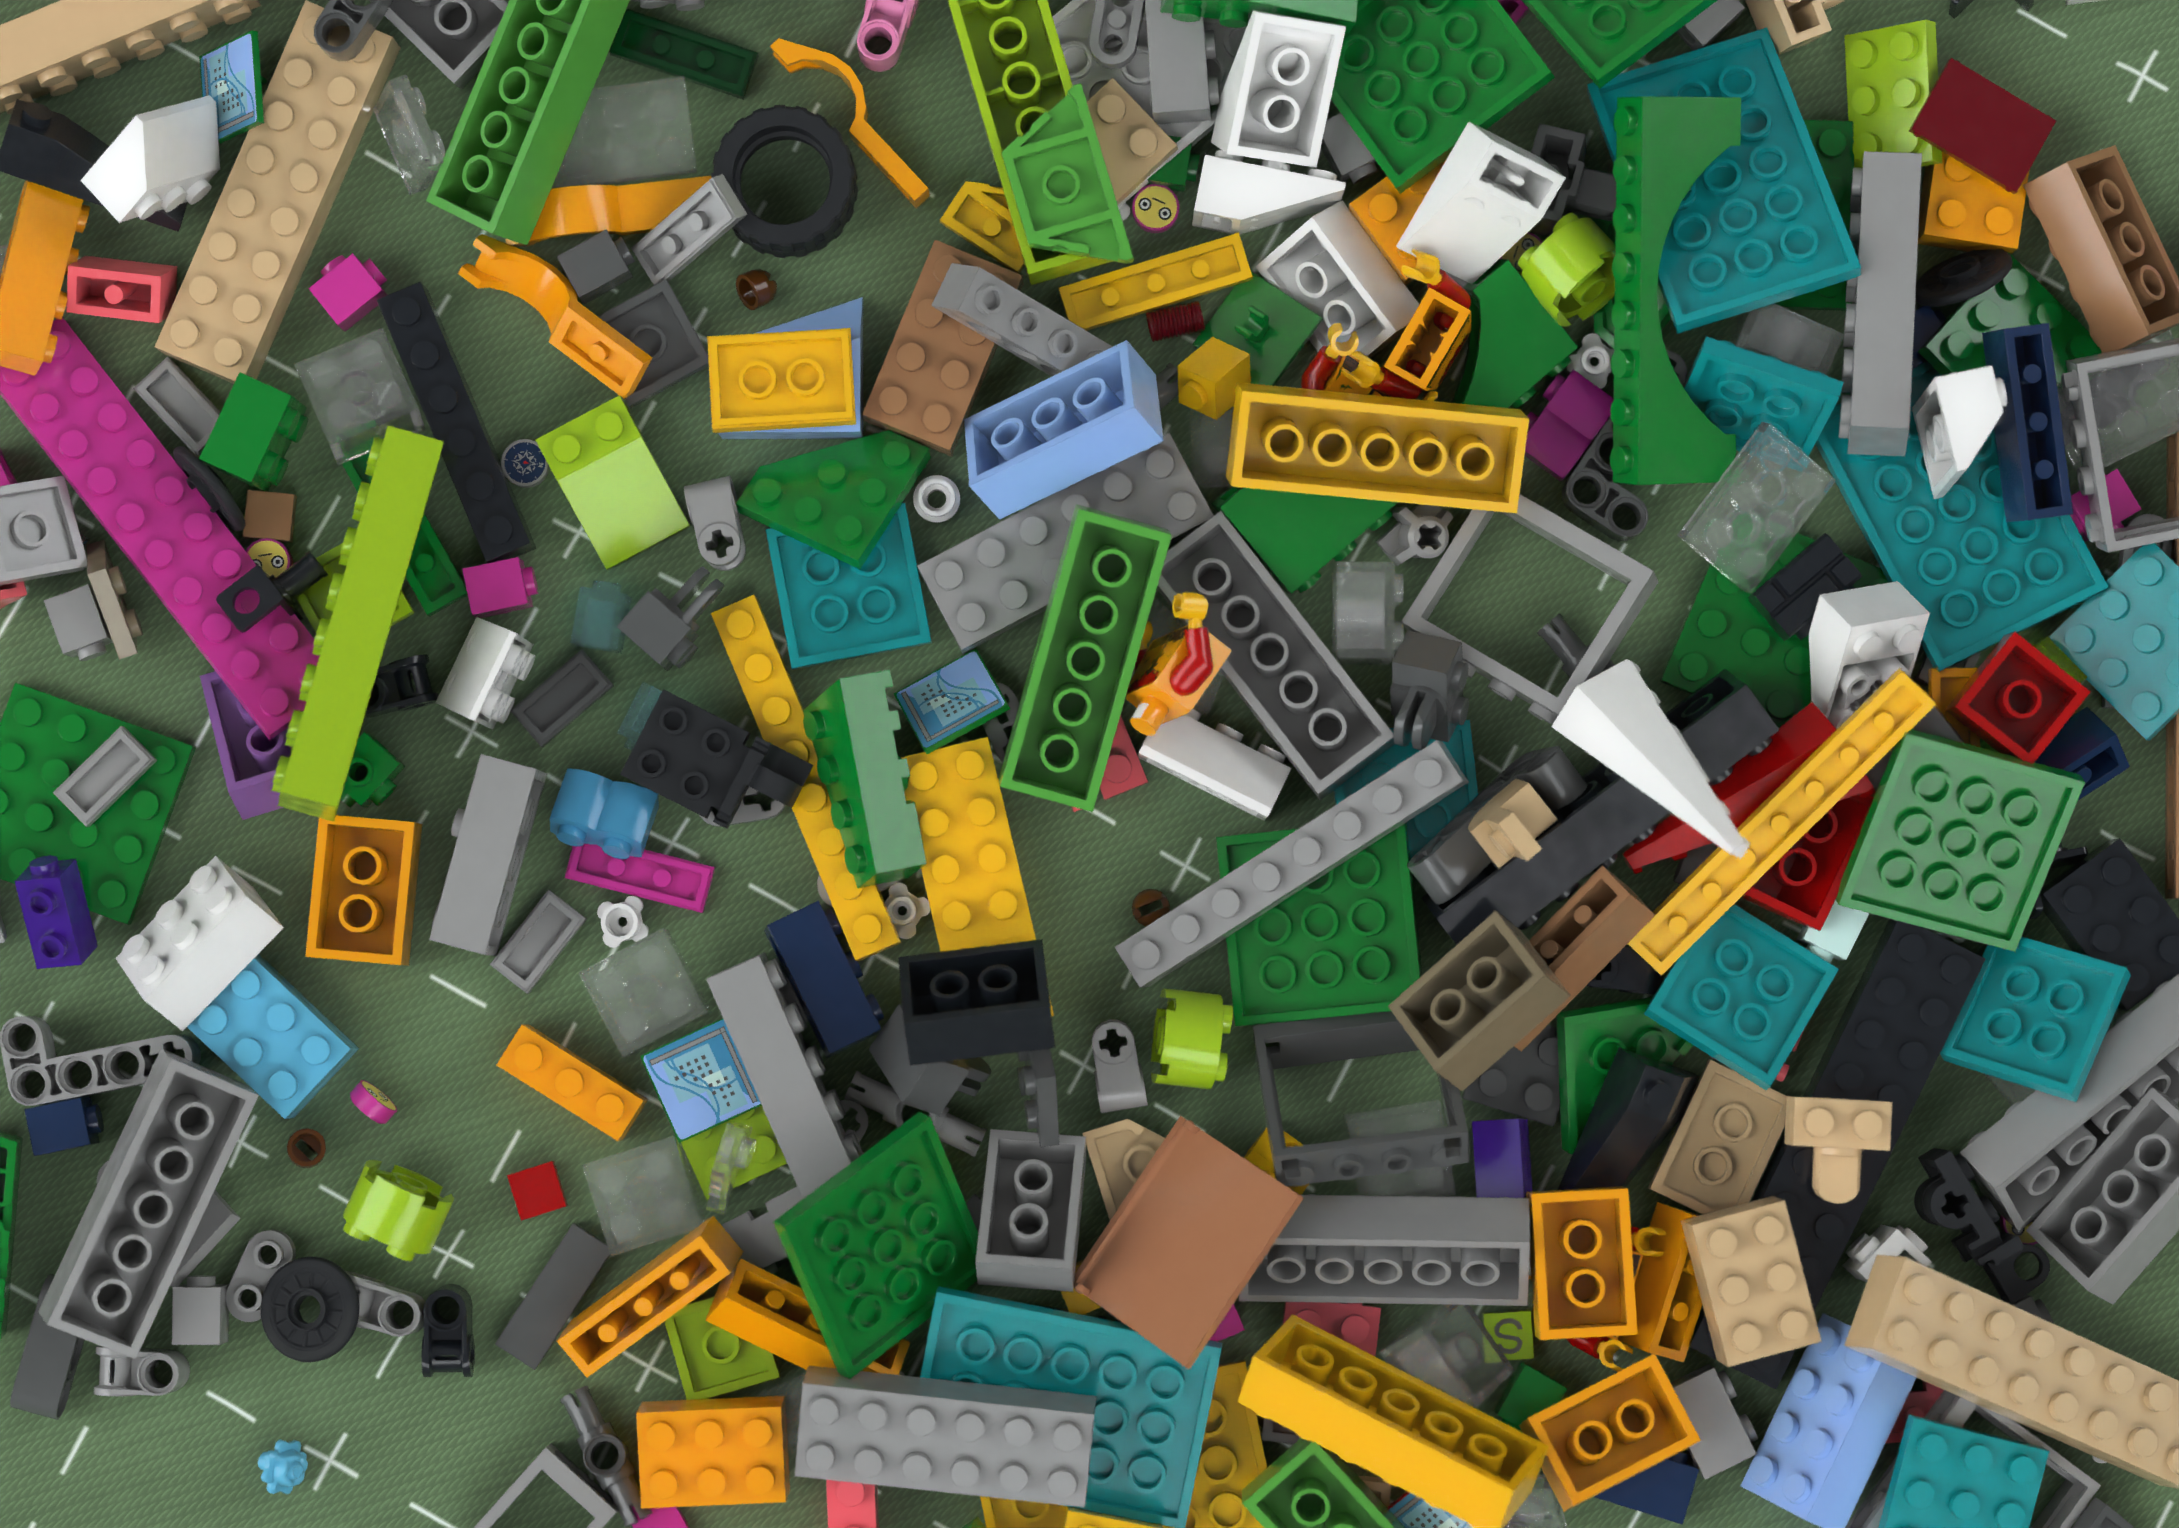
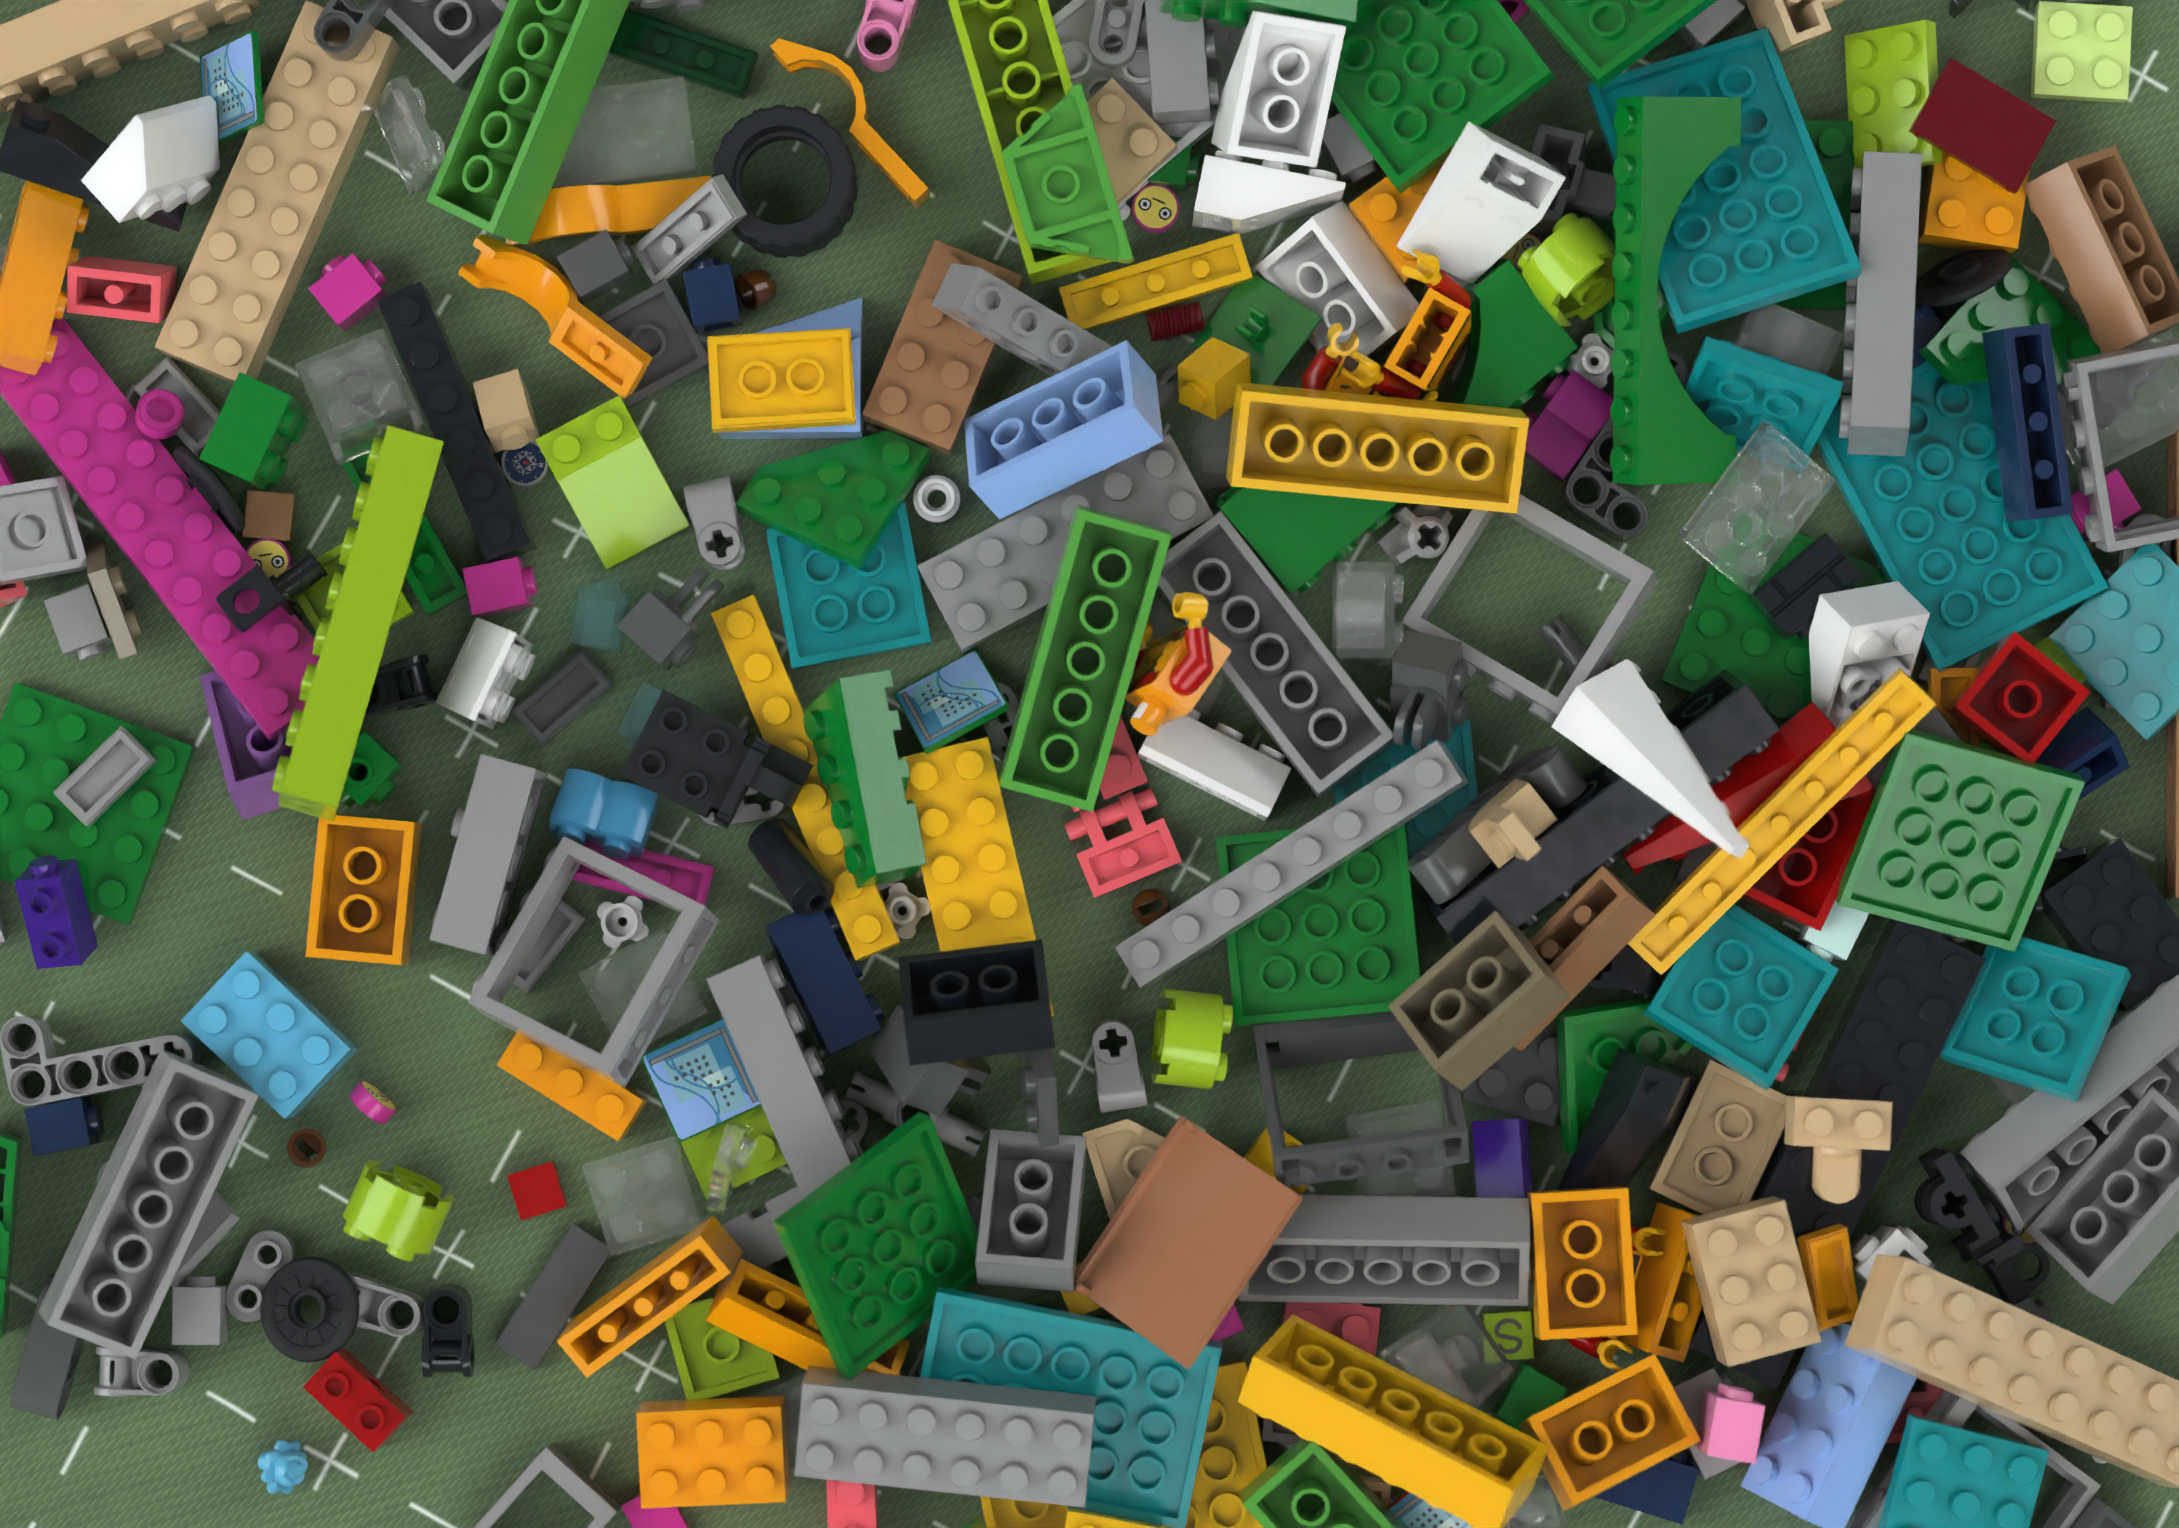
(159, 414): none -> dark pink tile
(198, 943): white brick -> none
(358, 1399): none -> red brick
(506, 411): none -> tan brick
(593, 1434): dark grey pin -> none
(651, 998): none -> light grey window
(712, 296): none -> dark blue brick
(791, 867): none -> black brick
(983, 219): yellow wing -> none
(1128, 856): none -> coral plate
(1730, 1423): none -> bright pink brick
(1829, 1275): none -> light orange tile
(1955, 421): white slope -> none
(2081, 52): none -> yellowish green plate

